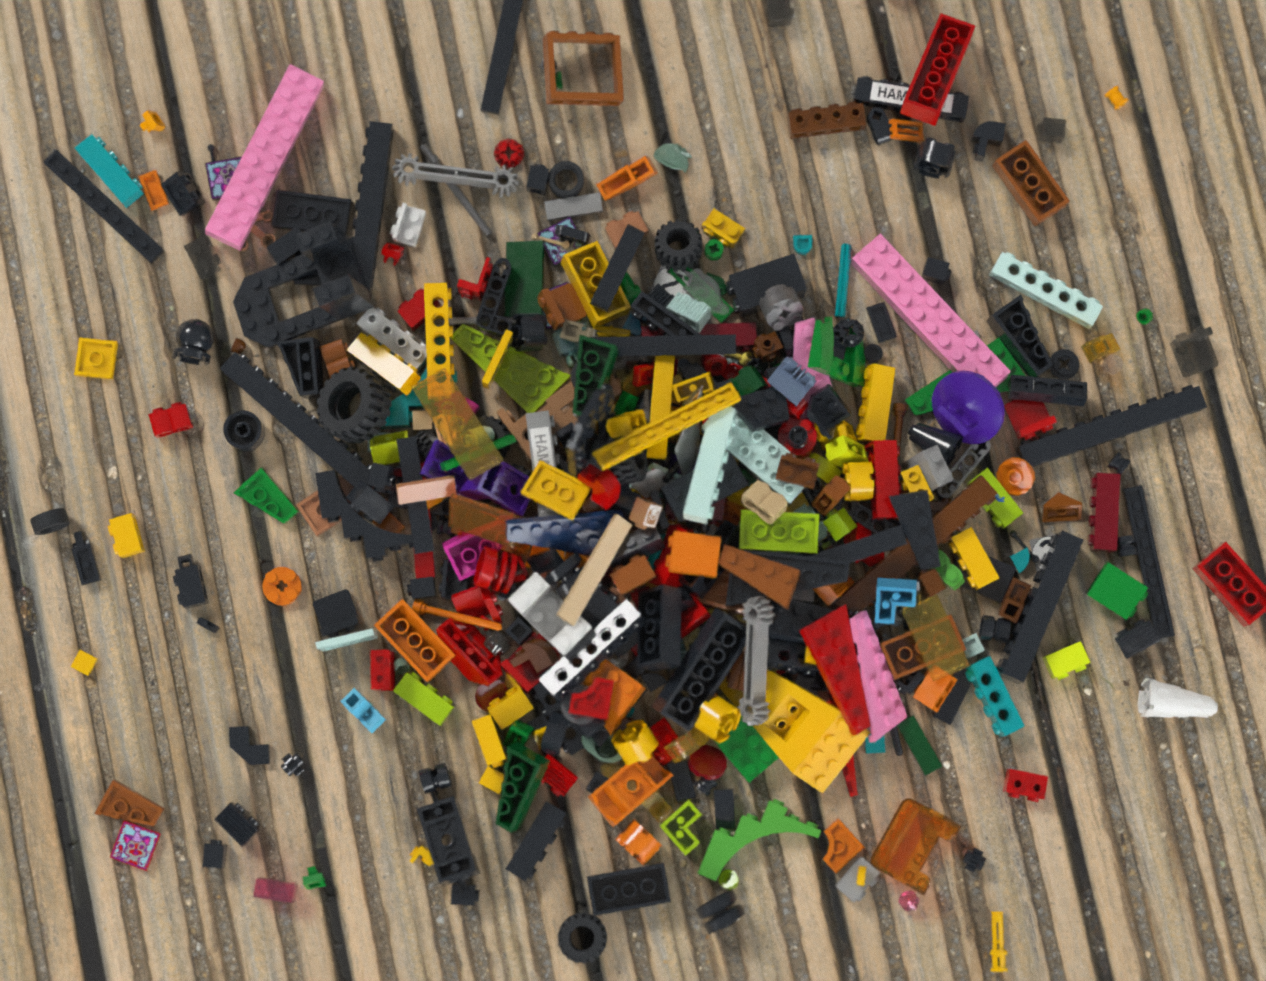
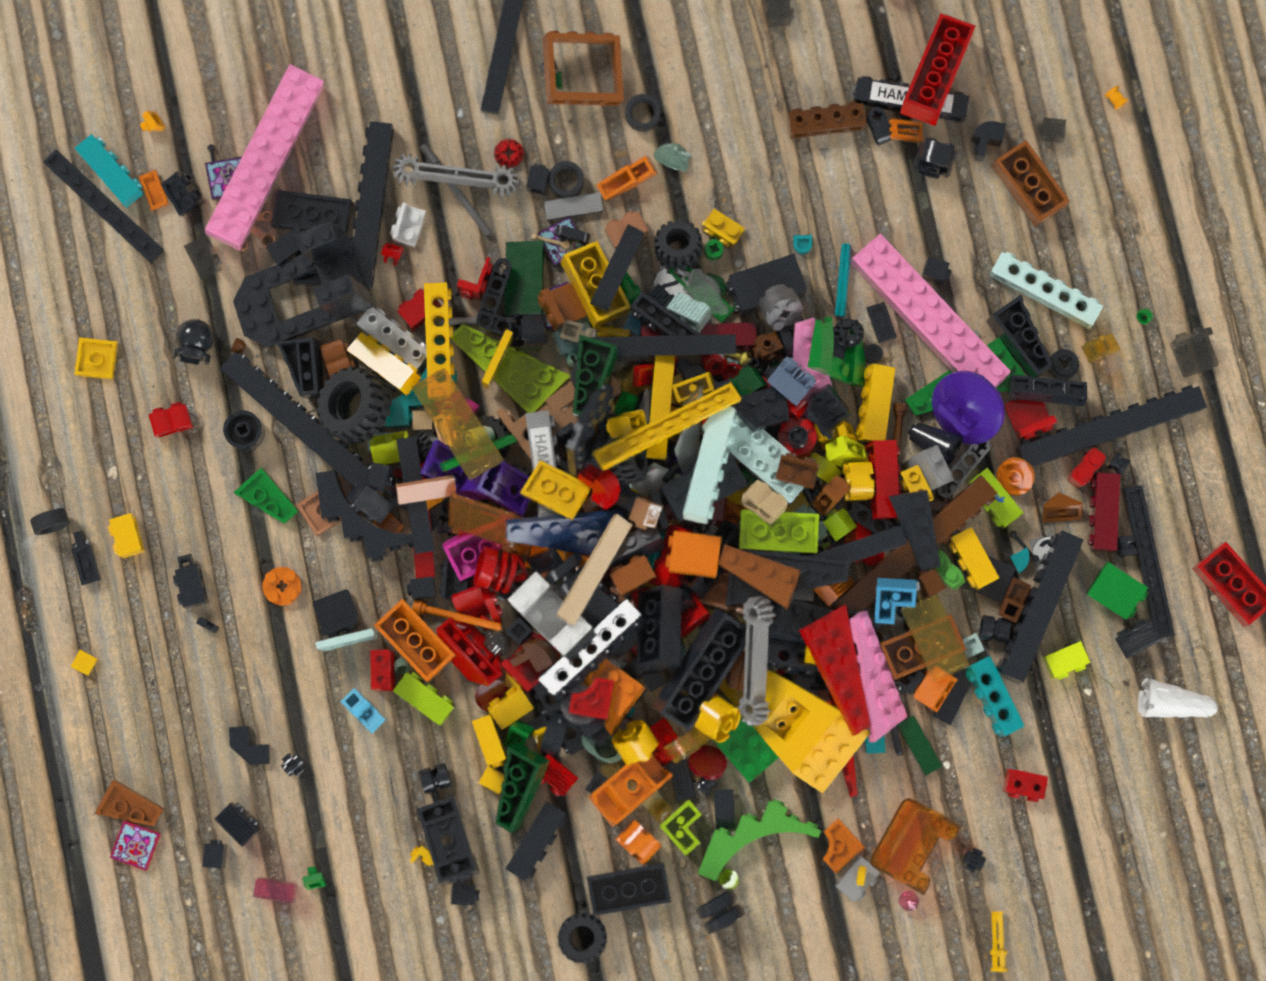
(642, 127): none -> black tyre
(1084, 471): none -> red brick

